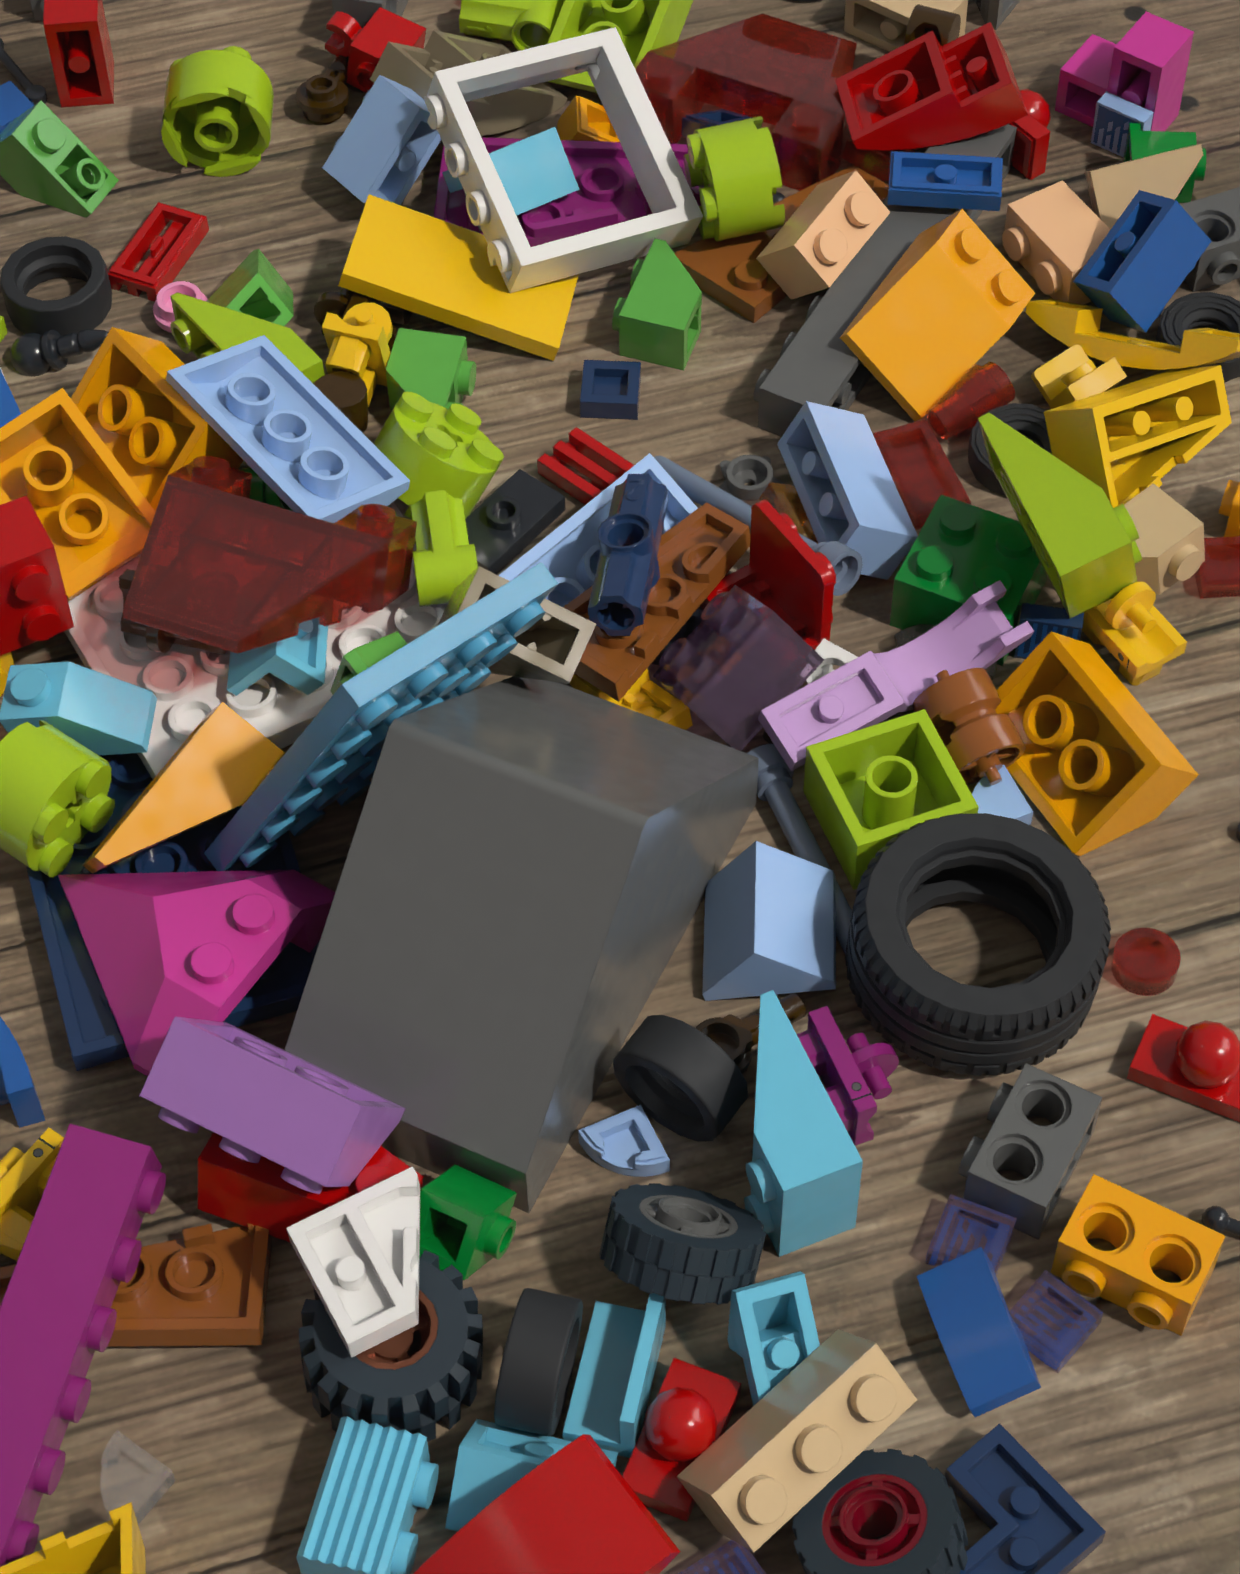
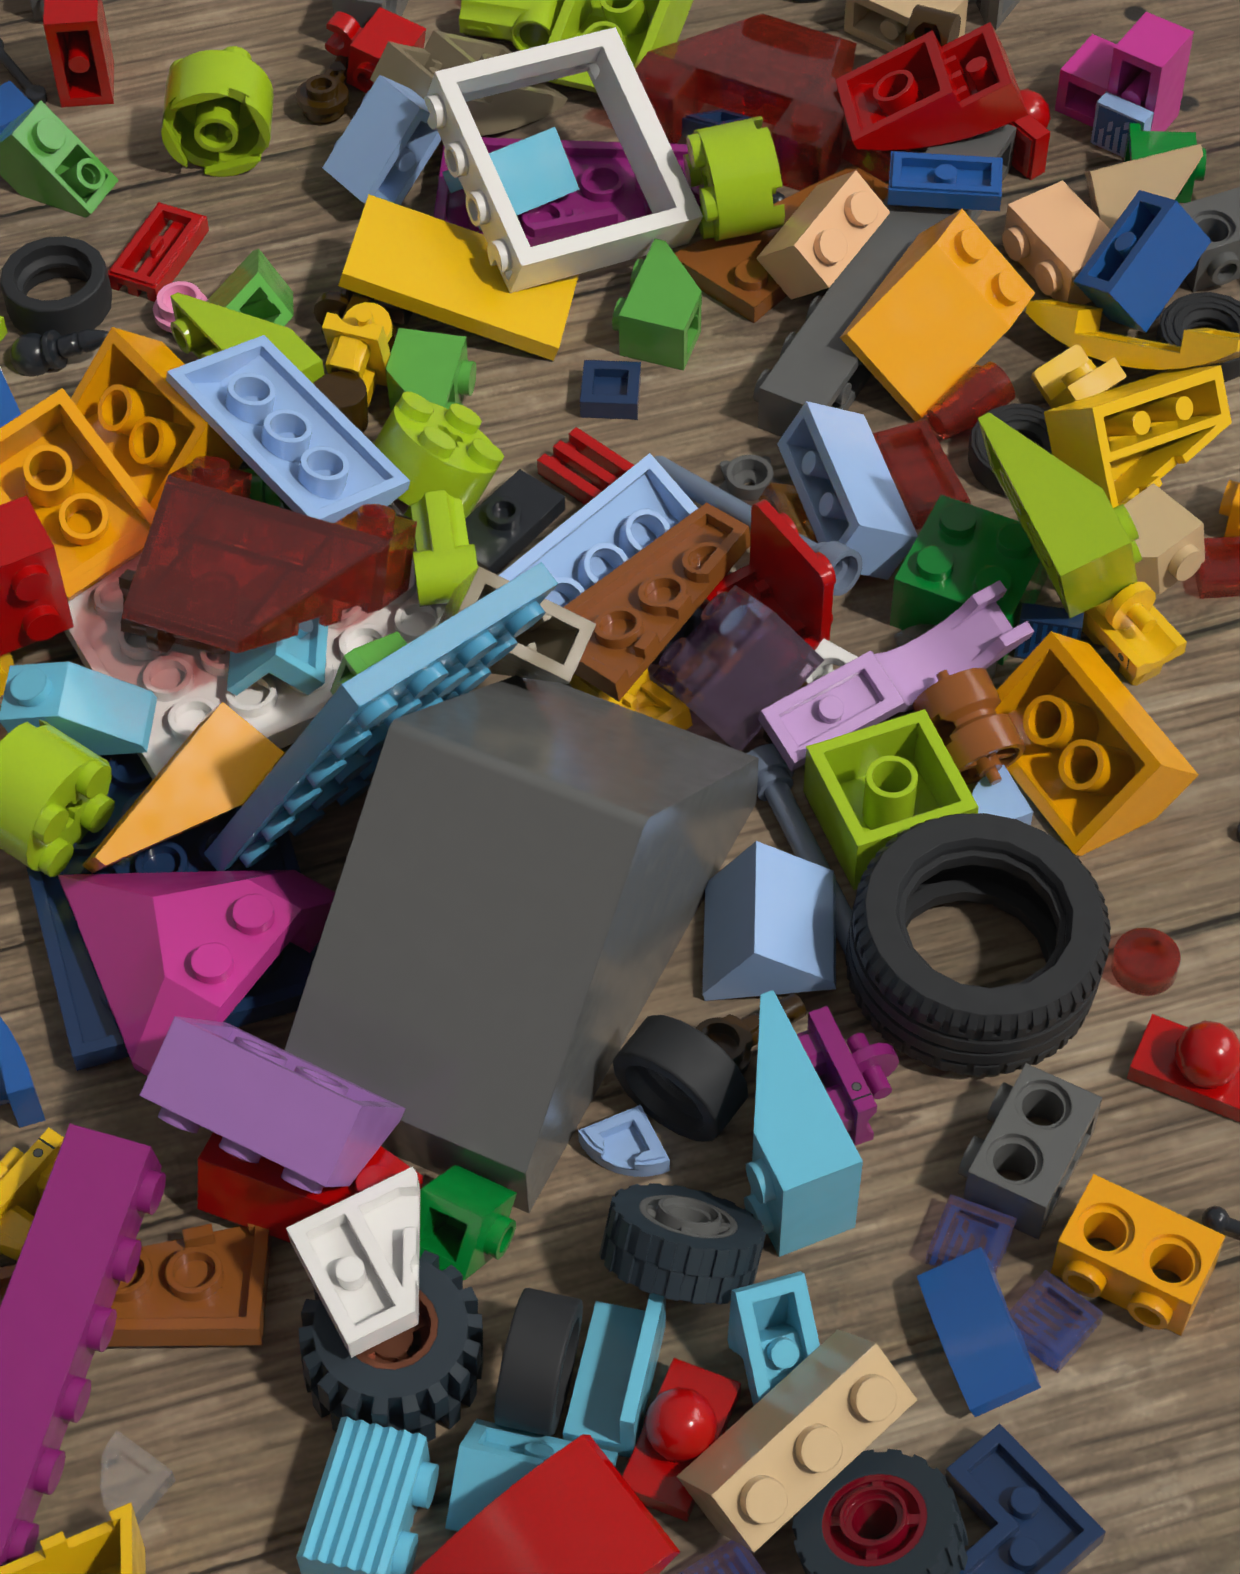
(585, 122): light orange slope -> none
(628, 555): dark blue piece -> none

